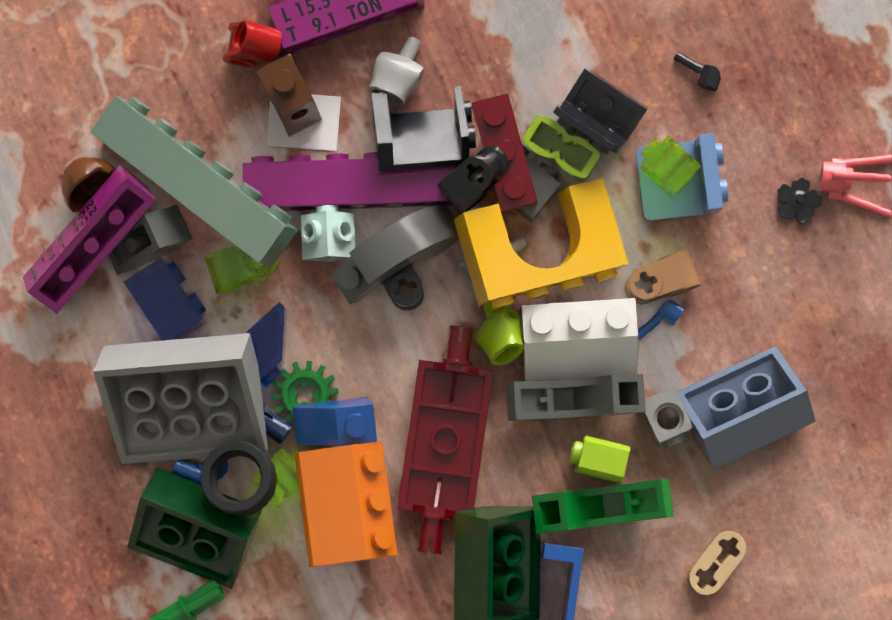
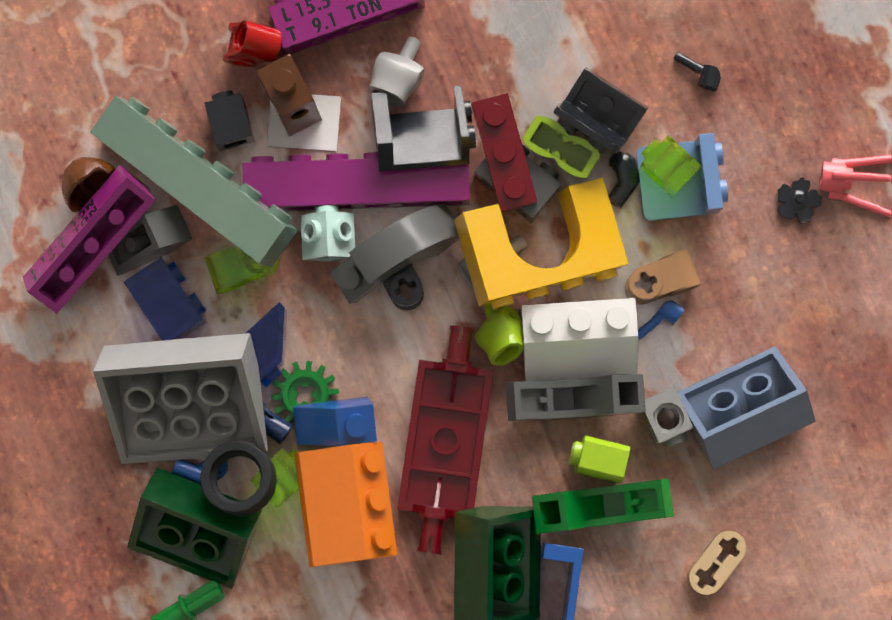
(229, 120): none -> black brick
(474, 178): black piece -> none
(627, 178): none -> black arm

